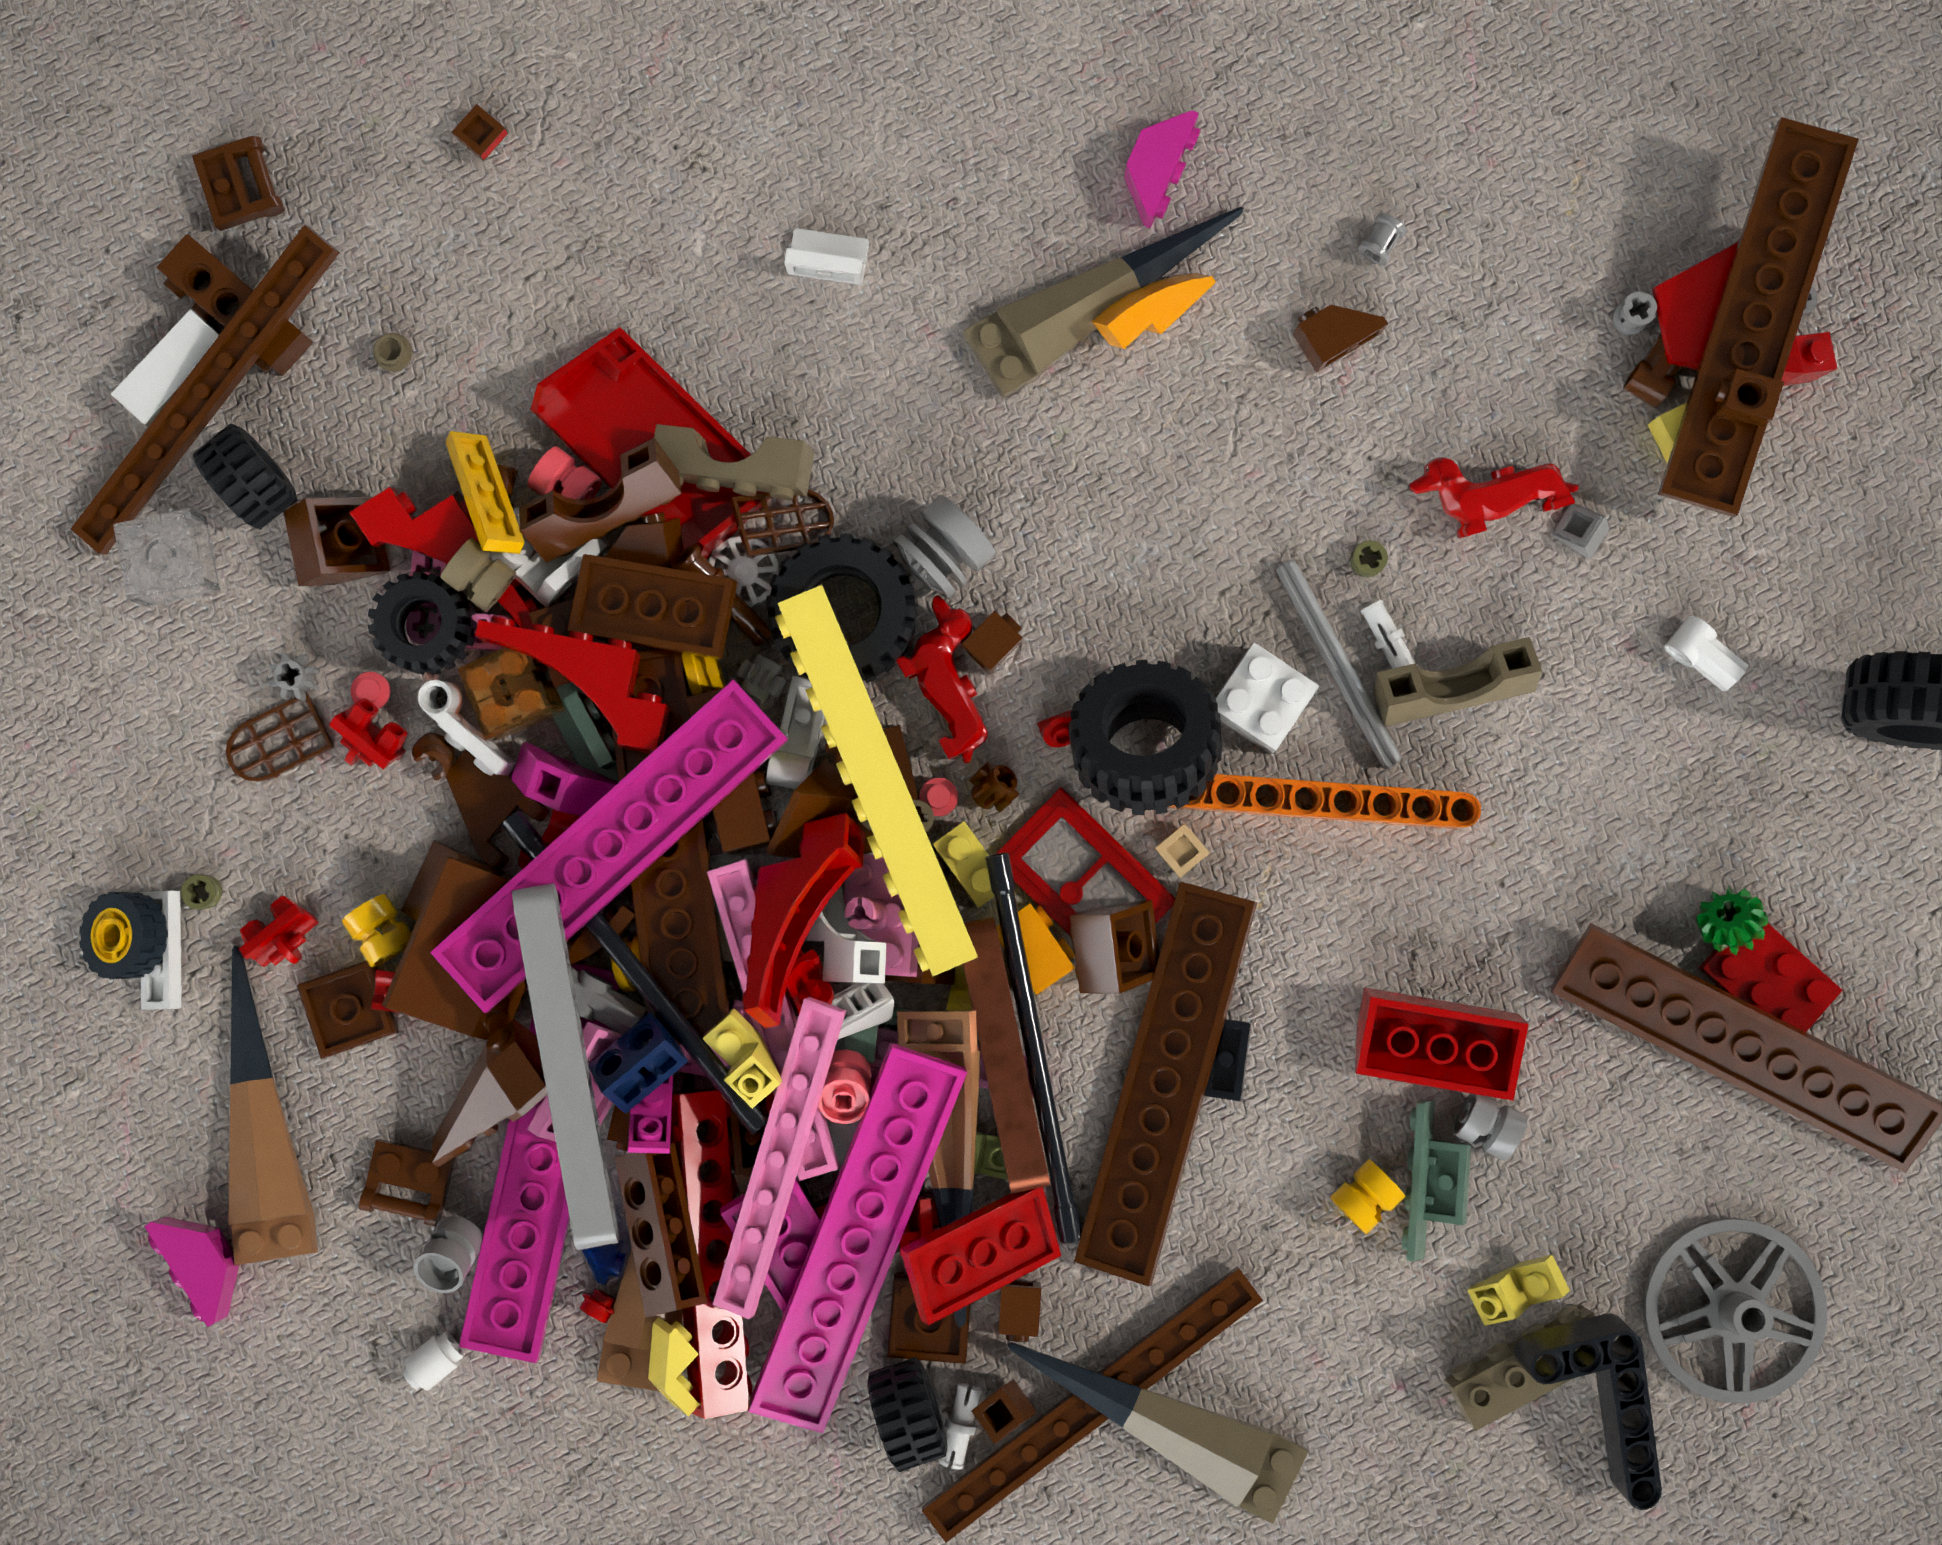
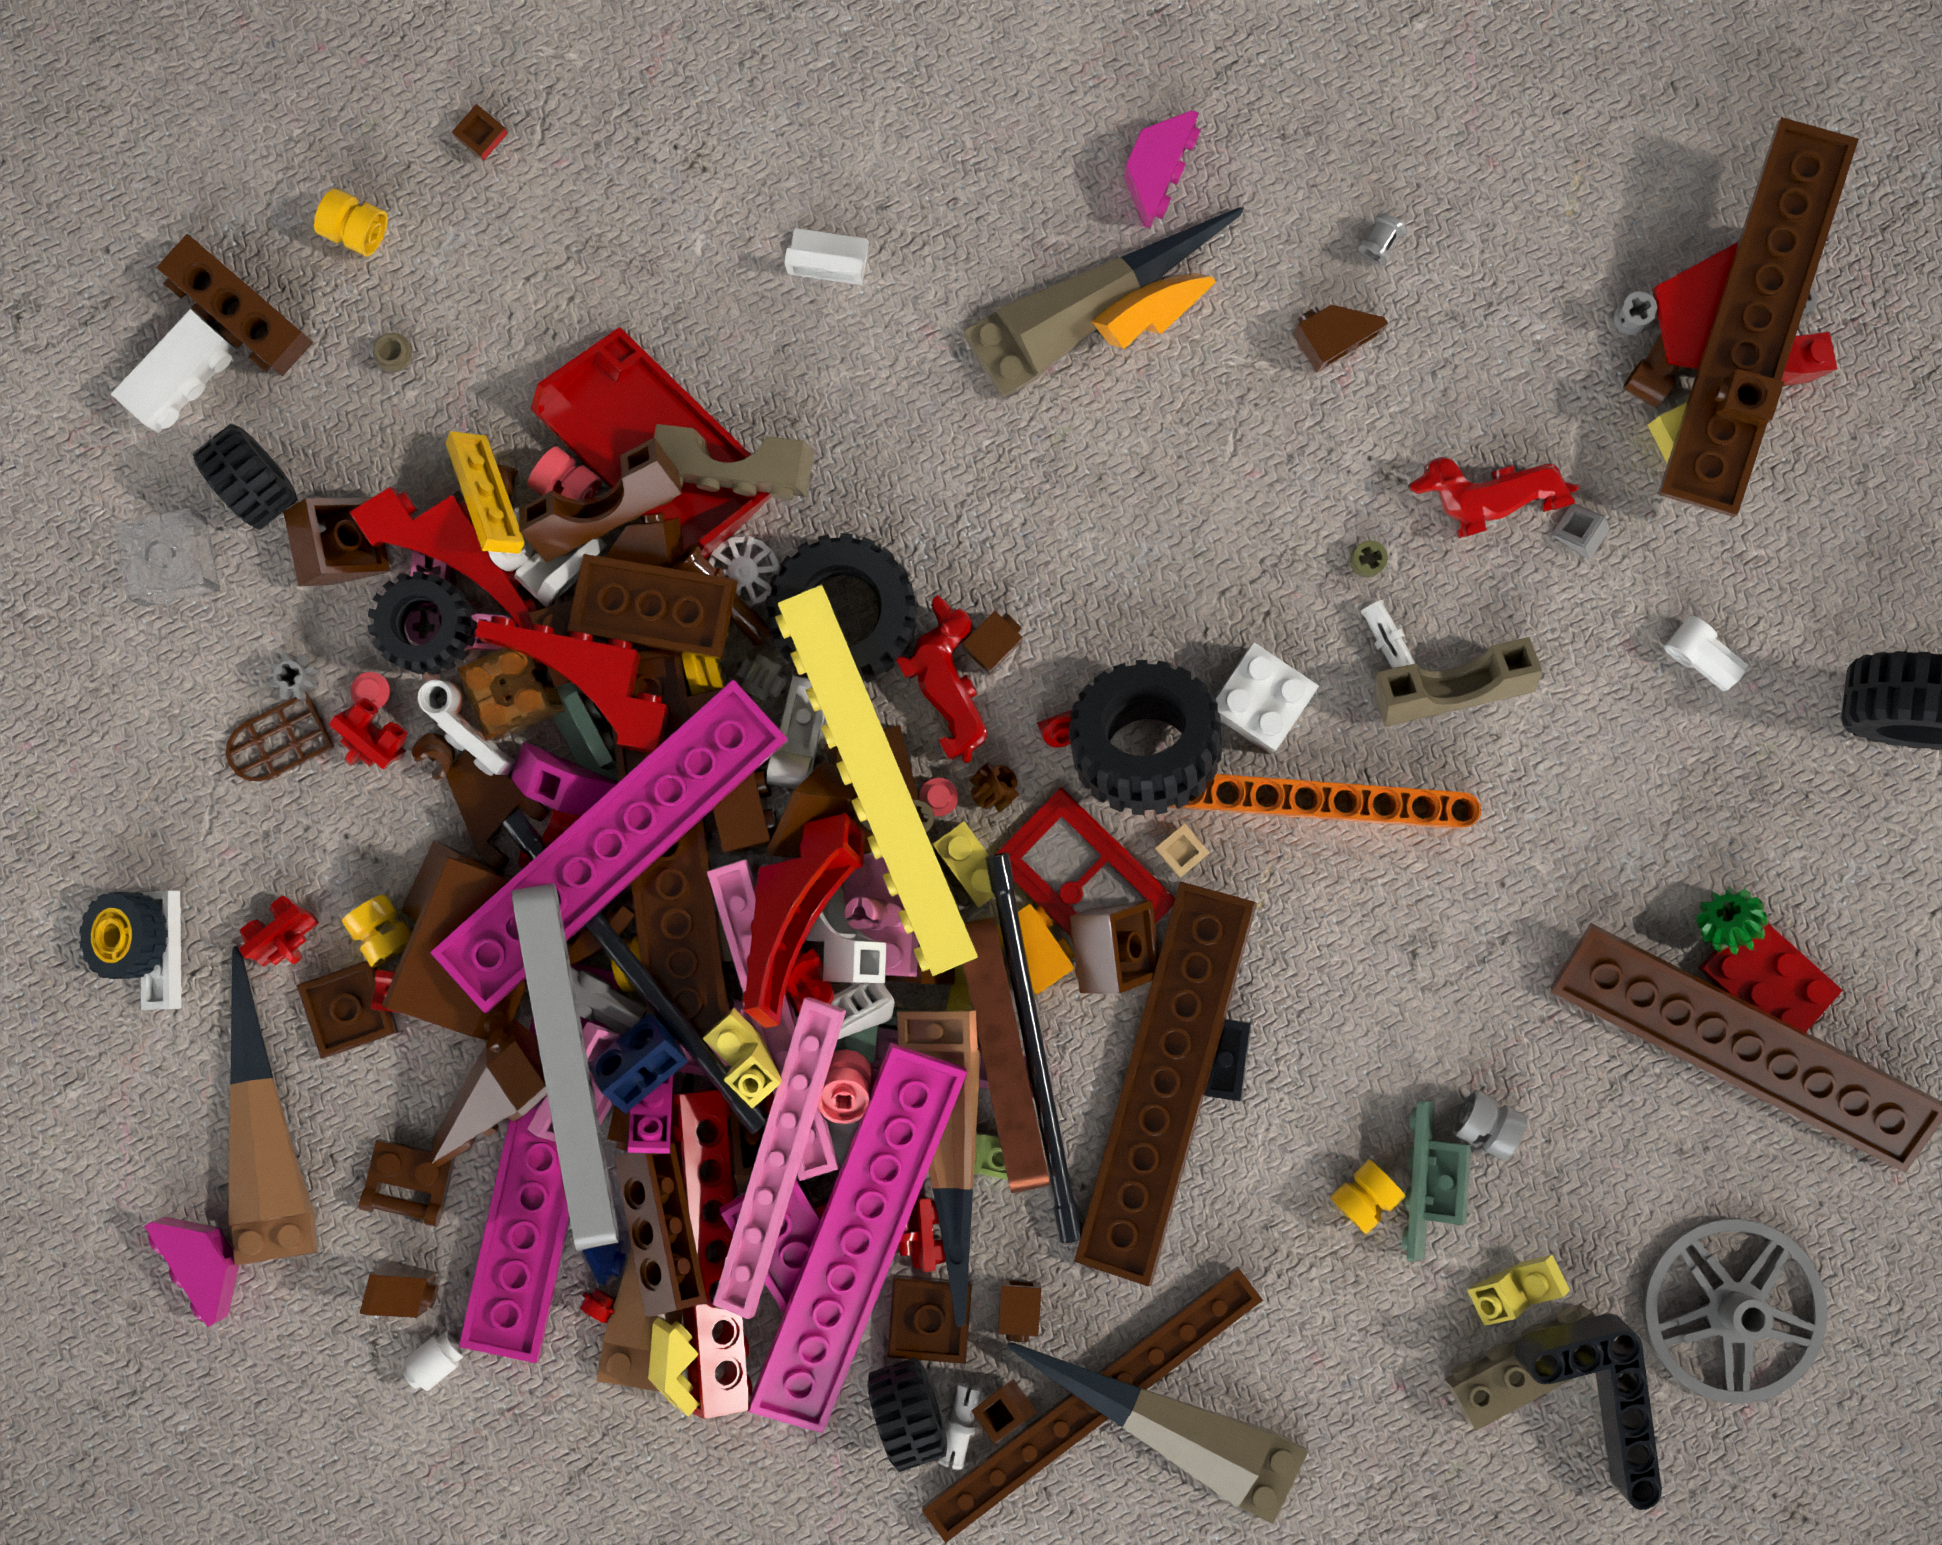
(190, 897): olive bush -> none
(206, 388): reddish brown plate -> none
(226, 188): reddish brown plate -> none
(343, 219): none -> yellow wheel
(399, 1291): none -> reddish brown slope
(448, 1254): light grey wheel -> none
(478, 574): dark tan wheel -> none
(774, 533): reddish brown window -> none
(944, 547): light grey wheel -> none
(980, 1253): red plate -> none
(1338, 664): light grey axle -> none
(1439, 1043): red slope -> none

